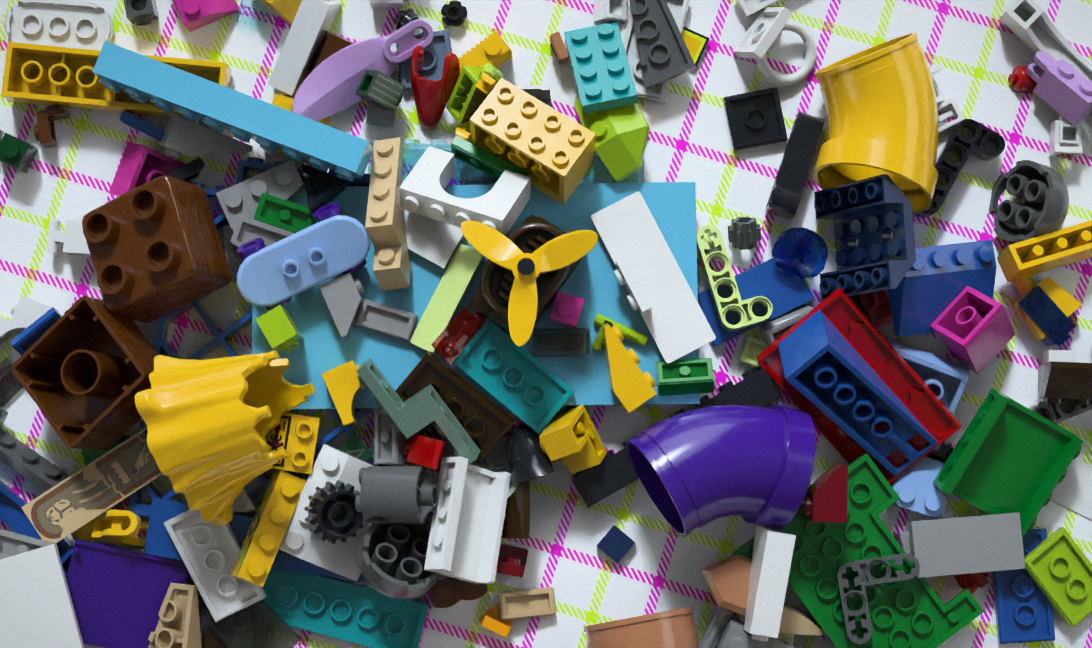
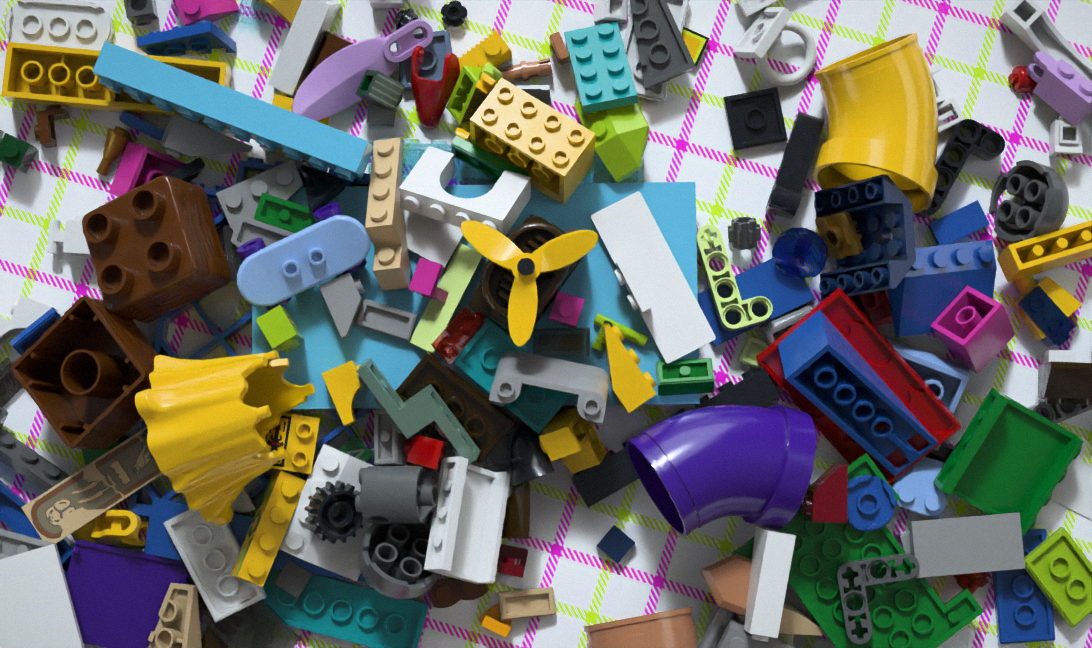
(114, 146): none -> pearl gold cone
(174, 42): none -> wing
(293, 579): none -> dark grey tile
(426, 280): none -> dark pink panel
(526, 71): none -> nougat pin
(526, 368): none -> light grey windscreen
(839, 235): none -> pearl gold piece
(869, 503): none -> blue tile
(958, 224): none -> blue tile

